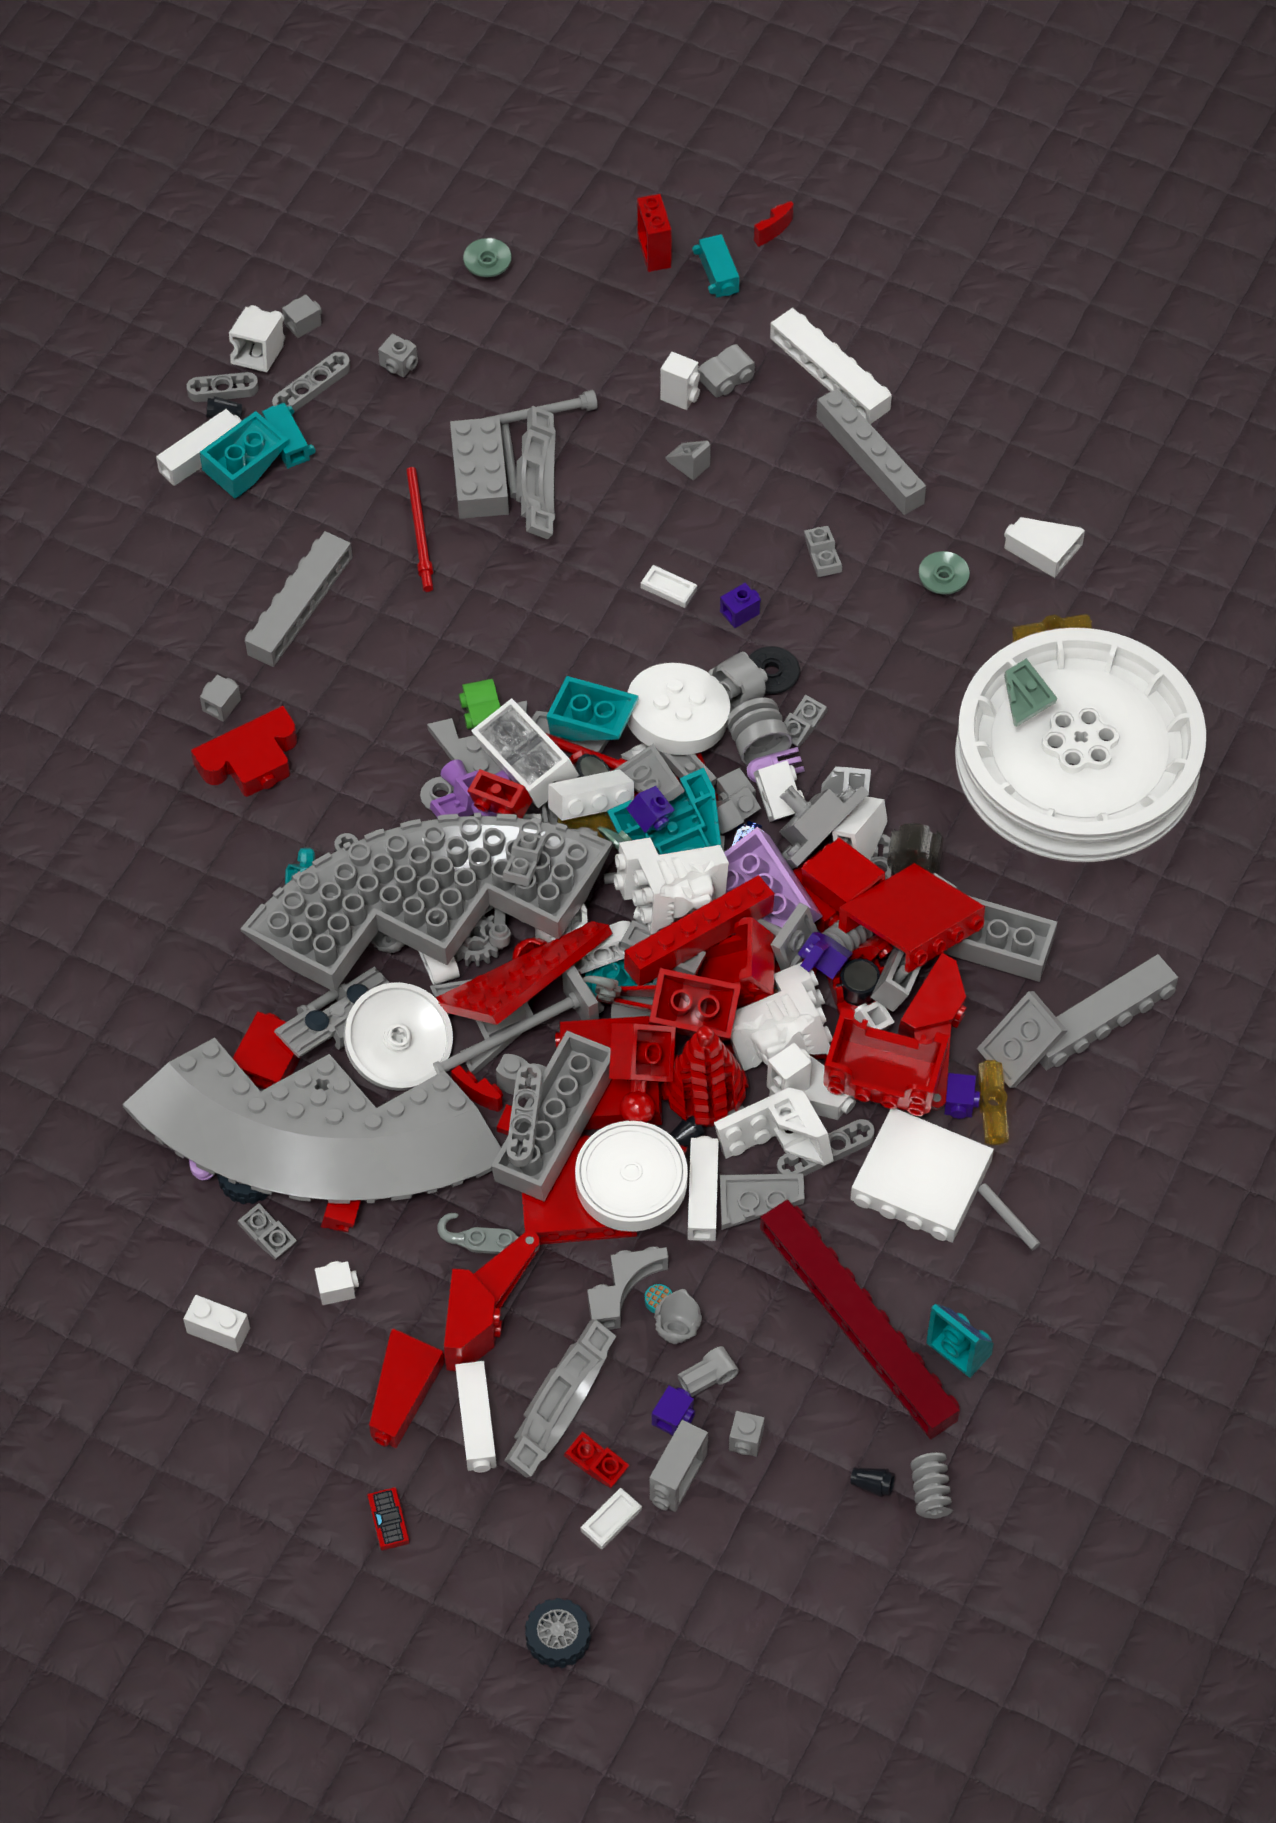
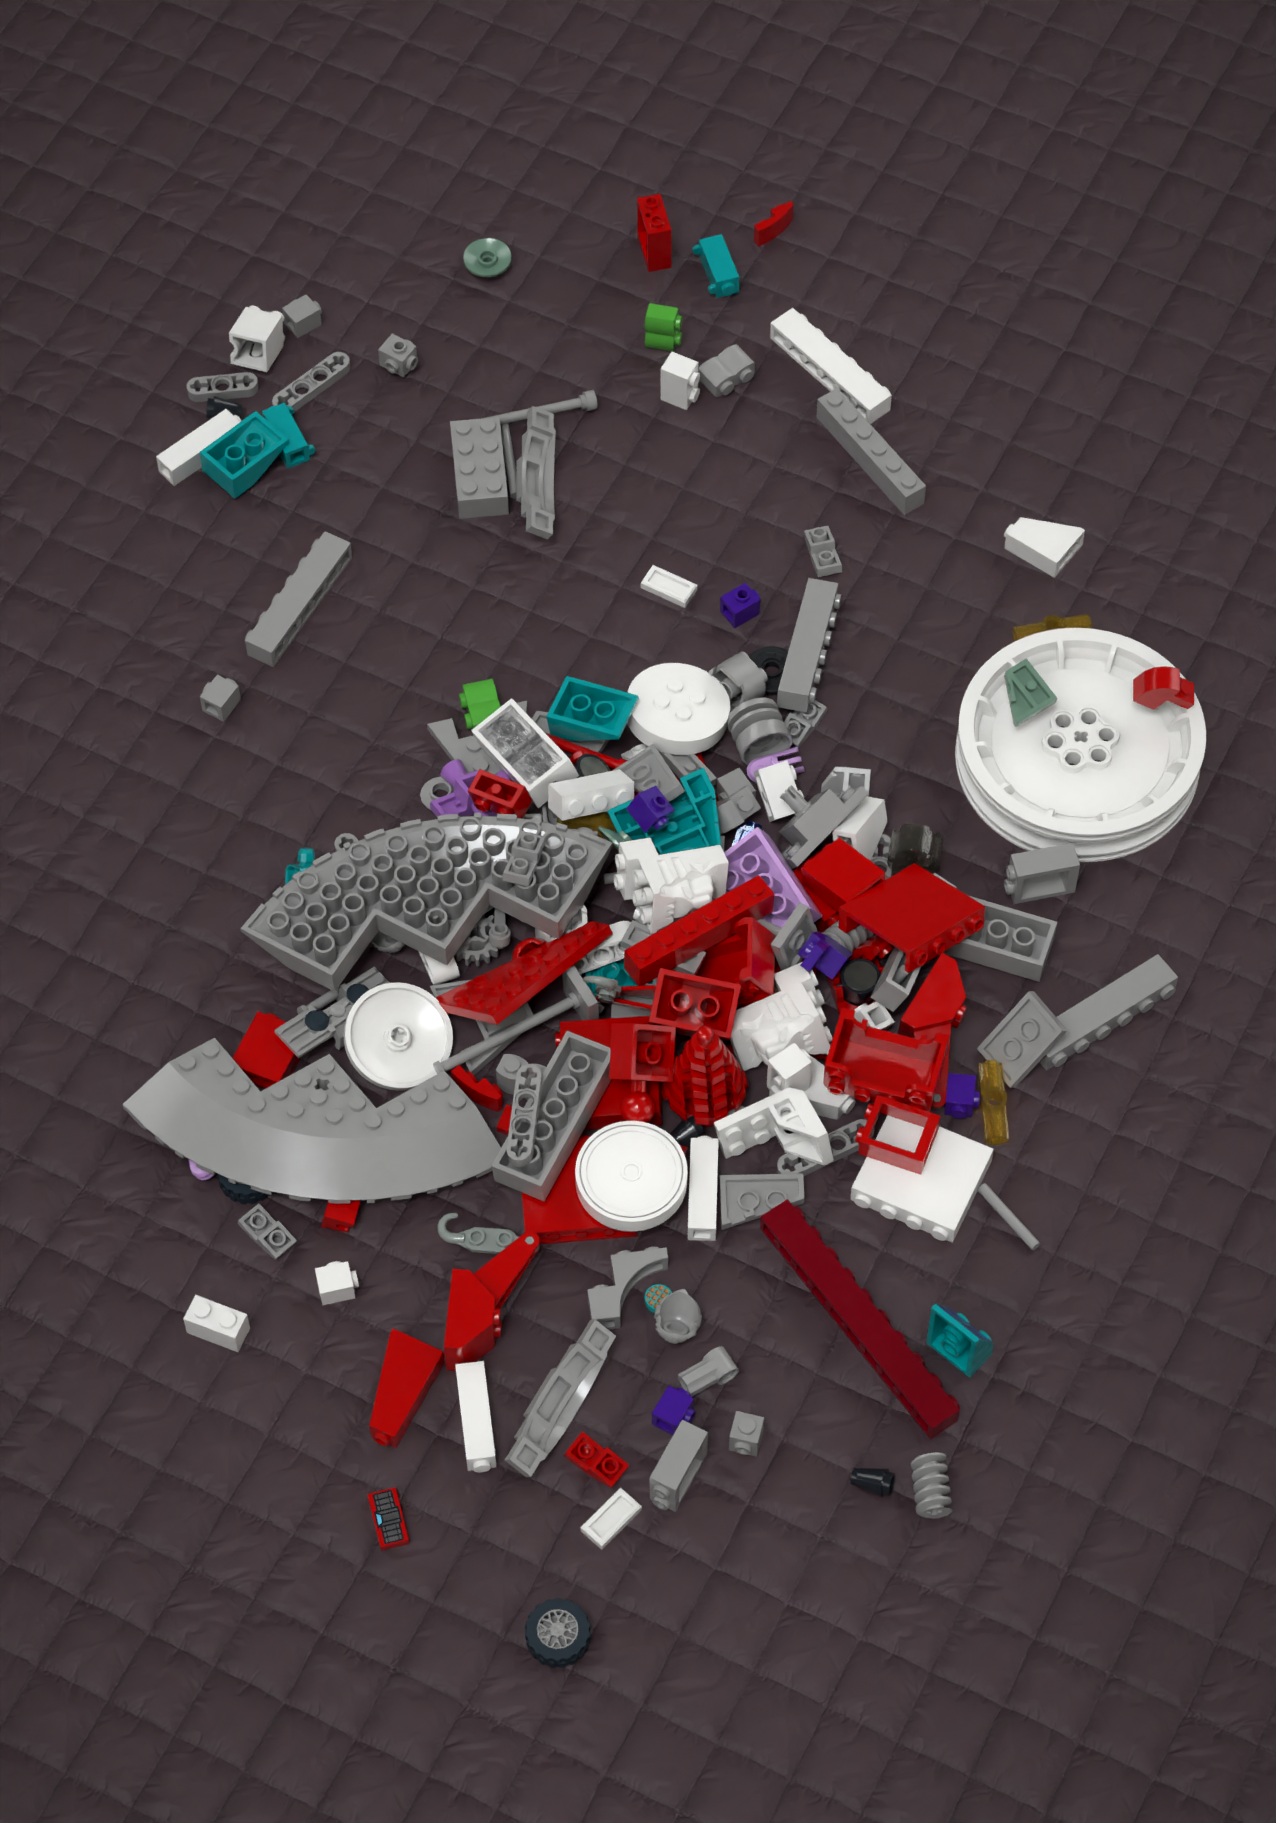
(249, 753): red brick -> none
(425, 567): red bar -> none
(663, 327): none -> bright green brick
(691, 458): light grey slope -> none
(808, 645): none -> light grey brick
(890, 1154): none -> red window
(944, 565): sand green dish -> none
(1042, 873): none -> light grey window
(1162, 685): none -> red brick

